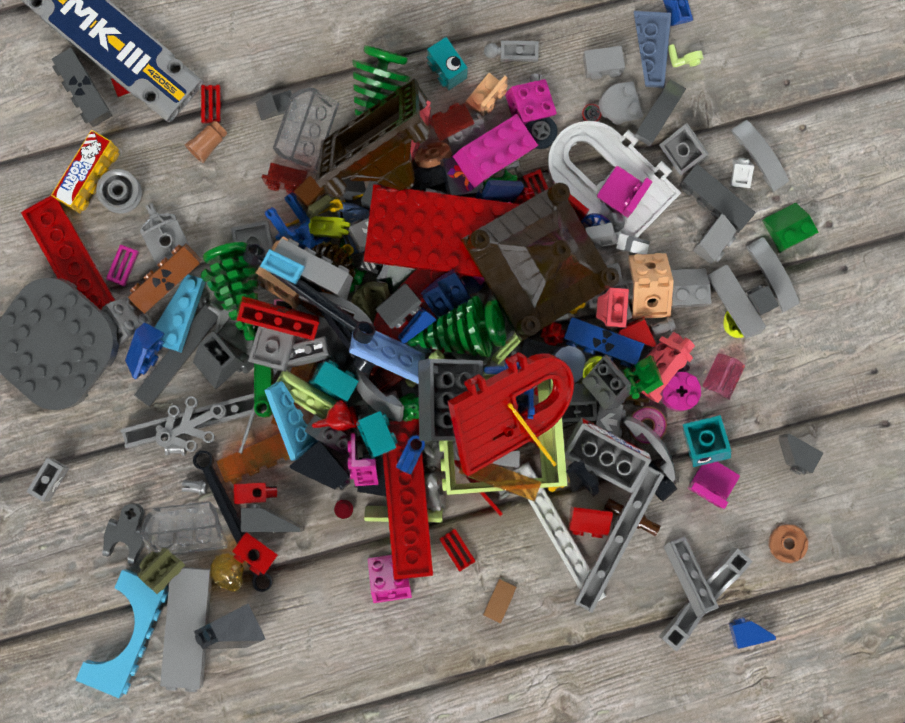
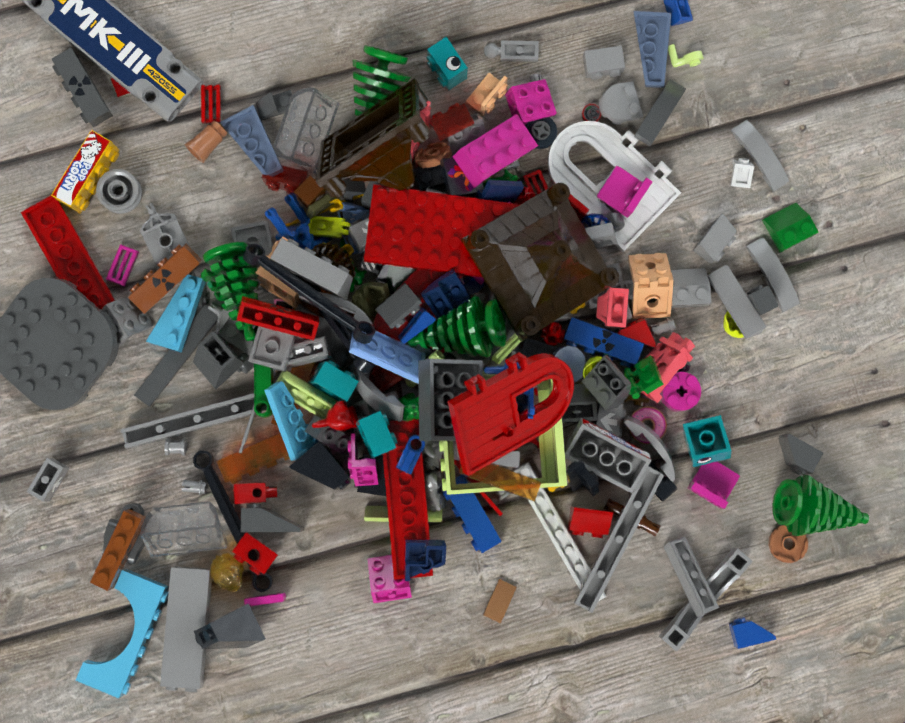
(118, 550): none -> dark orange brick
(144, 349): blue slope -> none
(159, 569): olive slope -> none
(187, 425): light grey plant -> none
(253, 139): none -> sand blue wing
(265, 599): none -> dark pink tile
(282, 266): medium azure tile -> none
(343, 509): dark red plate -> none
(423, 556): none -> dark blue slope
(465, 563): red tile -> none
(474, 518): none -> blue brick
(532, 434): yellow piece -> none
(632, 244): white sticker -> none
(684, 149): light grey slope -> none
(716, 197): dark grey brick -> none
(724, 375): clear pink panel -> none
(812, 508): none -> green plant

